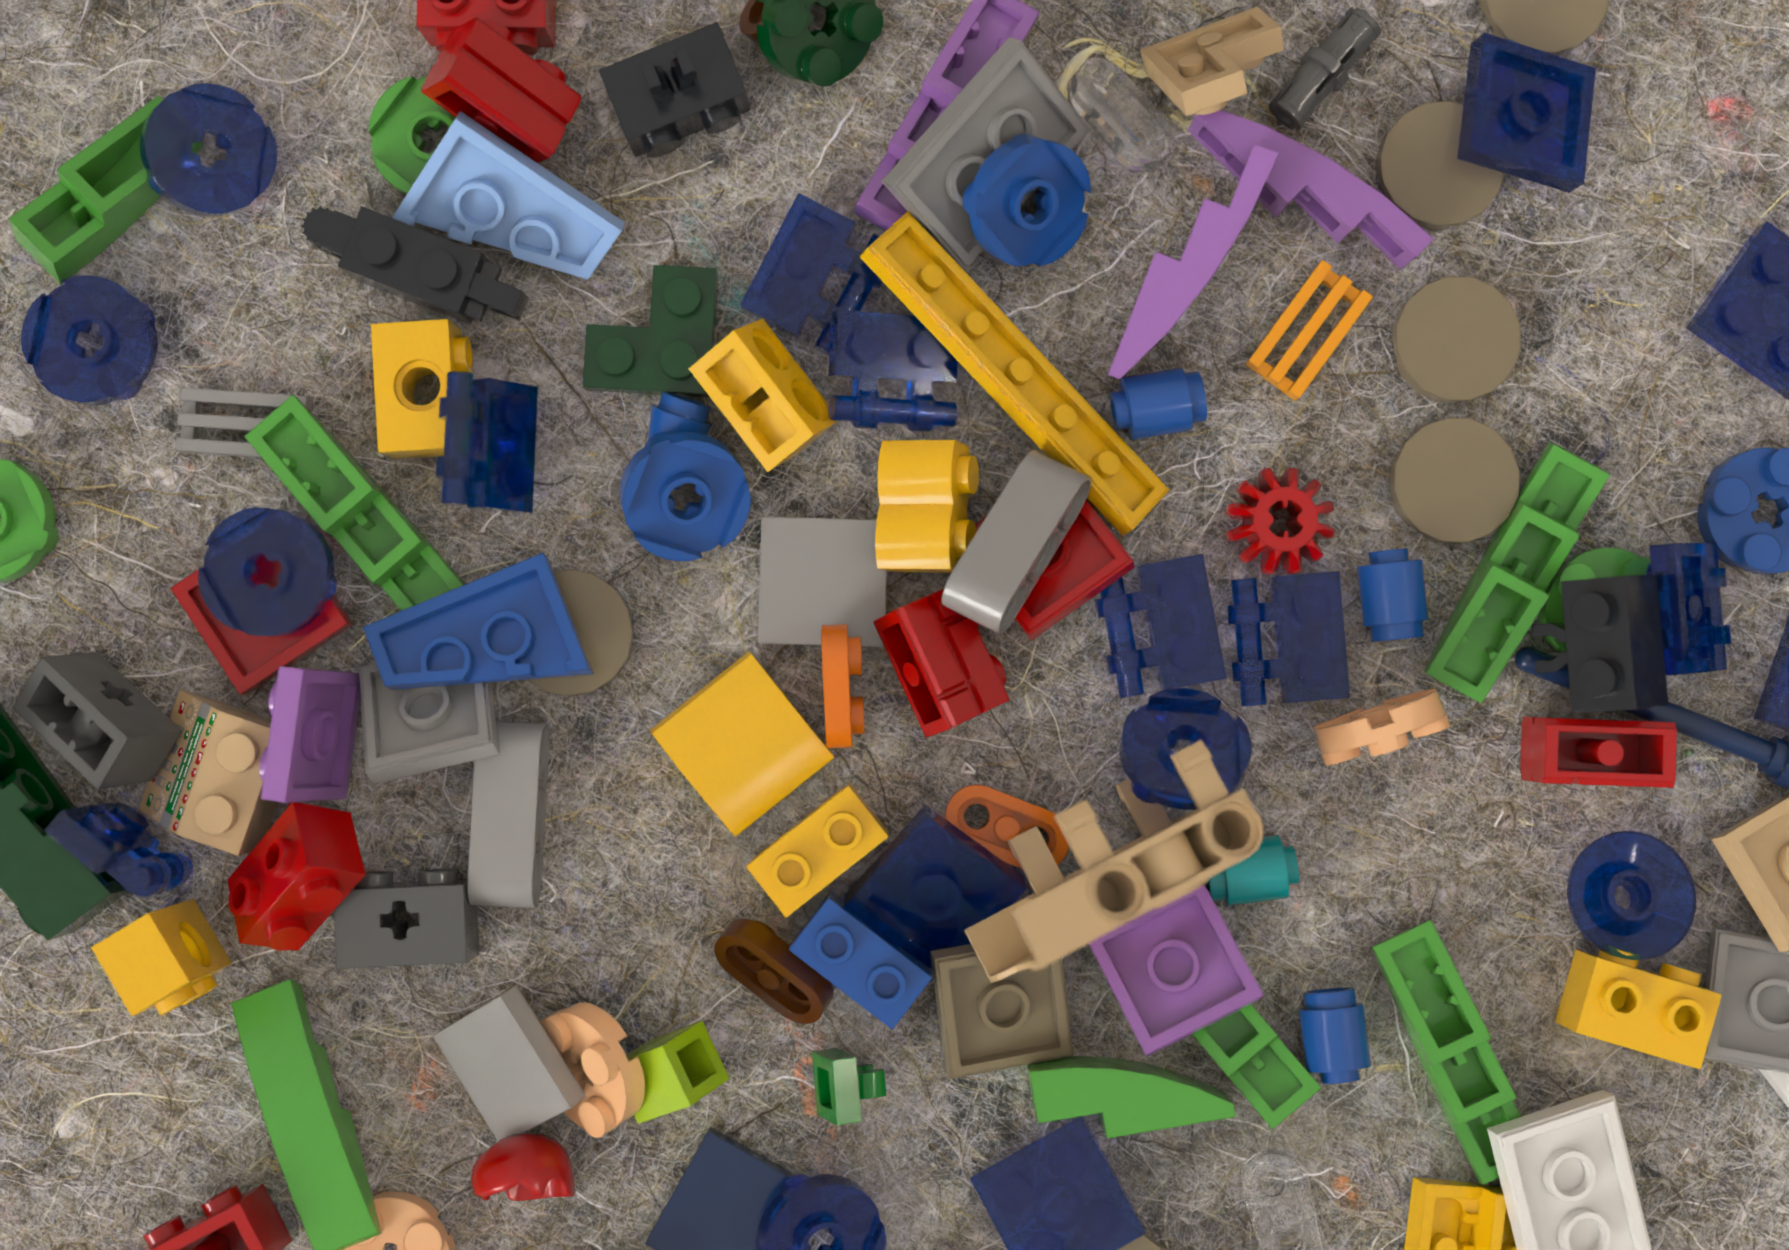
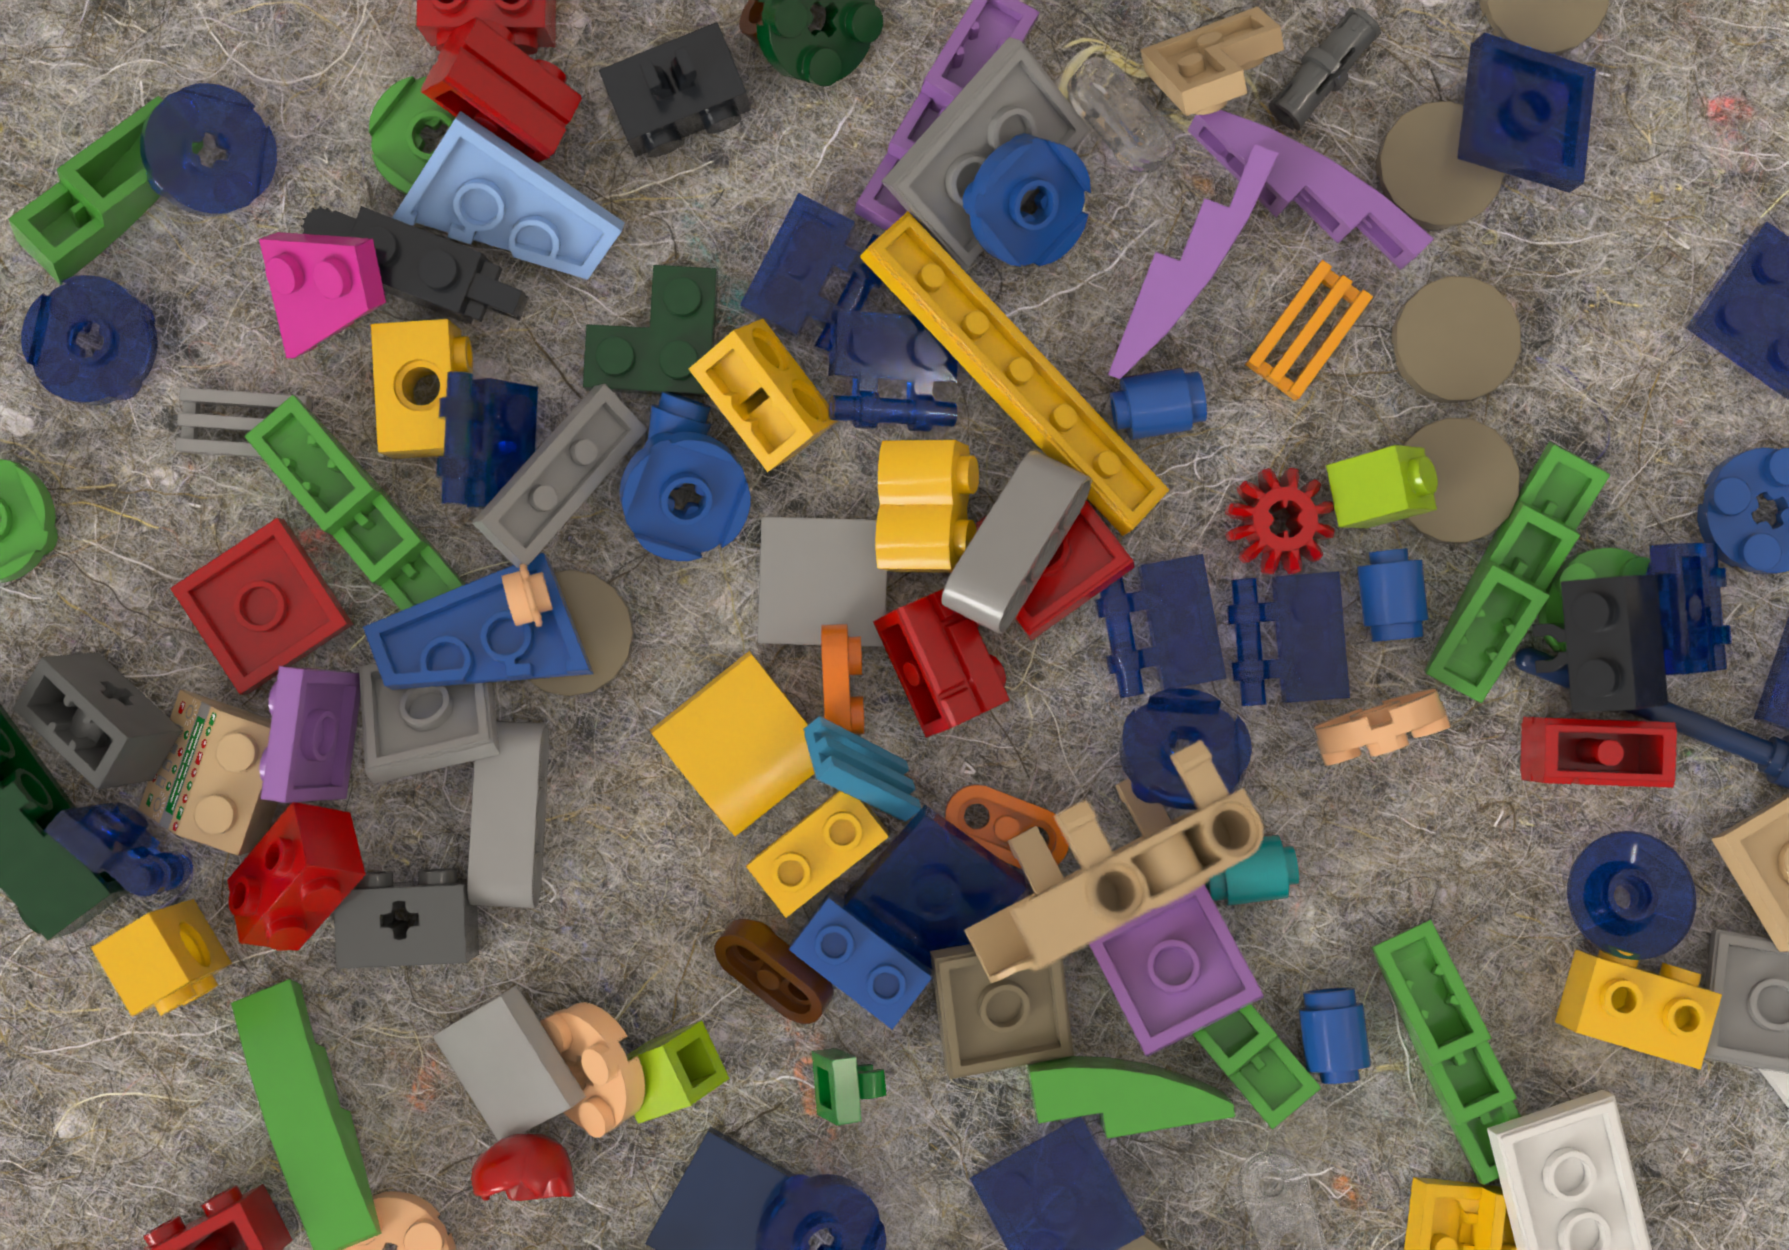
(230, 563): clear blue plate -> none
(319, 285): none -> dark pink wing
(526, 596): none -> light nougat plate
(559, 476): none -> light grey plate
(861, 769): none -> dark azure tile
(1382, 486): none -> lime brick

